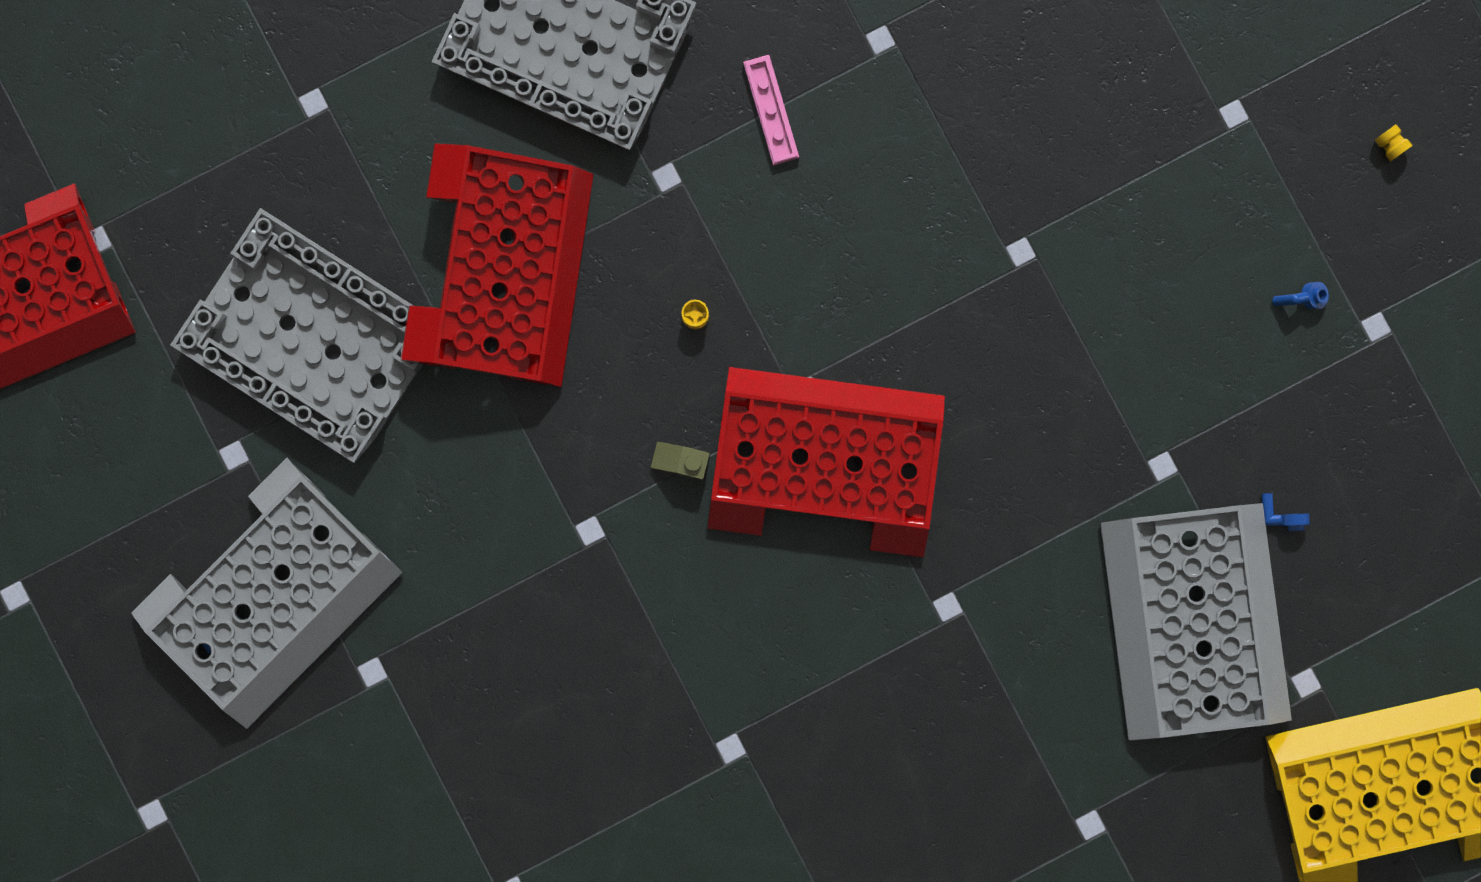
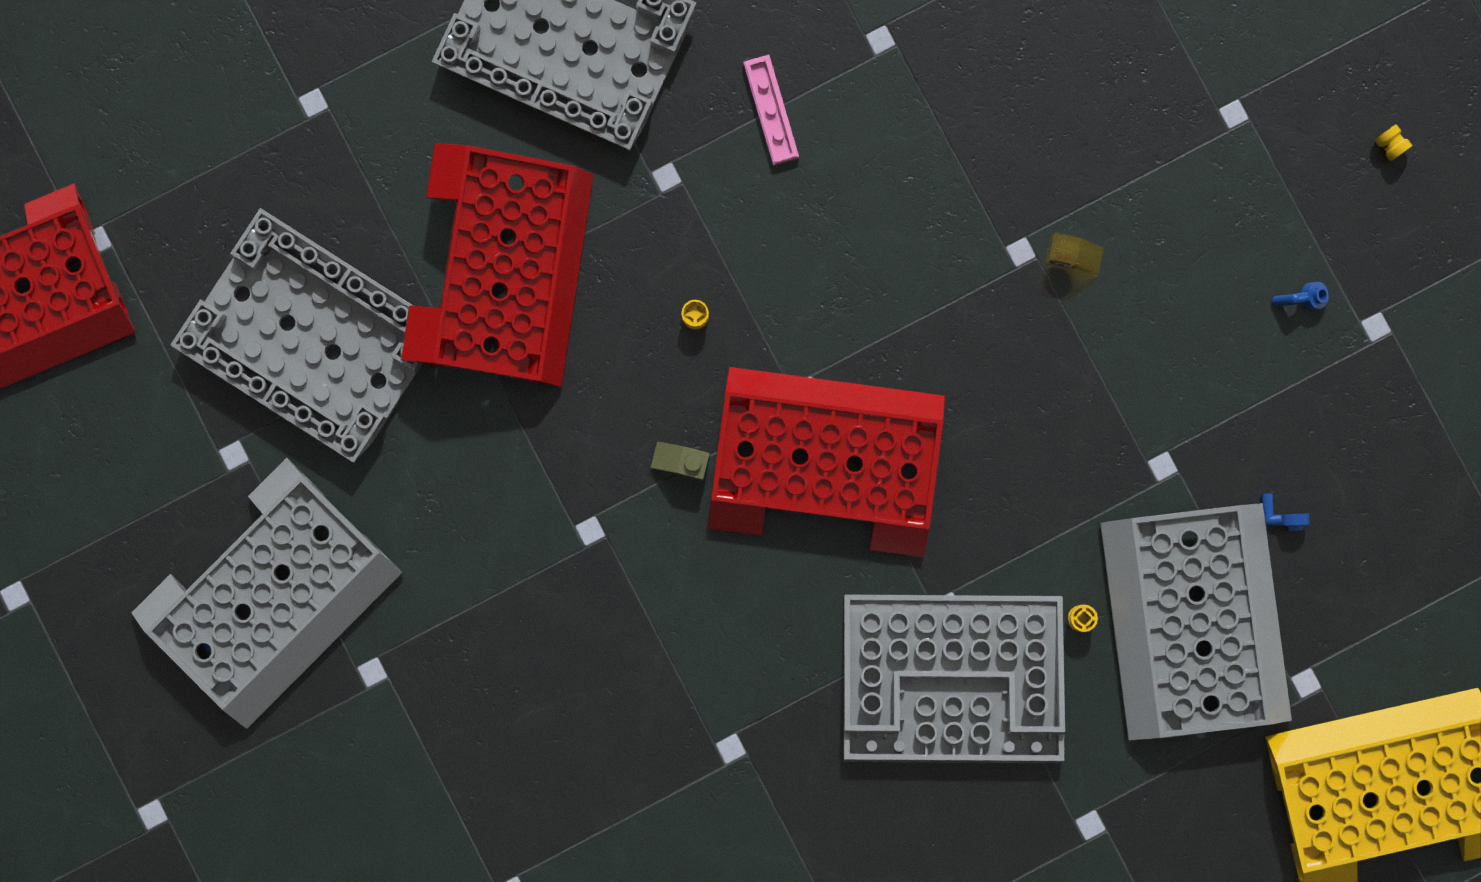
(953, 679): none -> light grey slope
(1074, 253): none -> clear yellow slope
(1077, 618): none -> yellow wheel

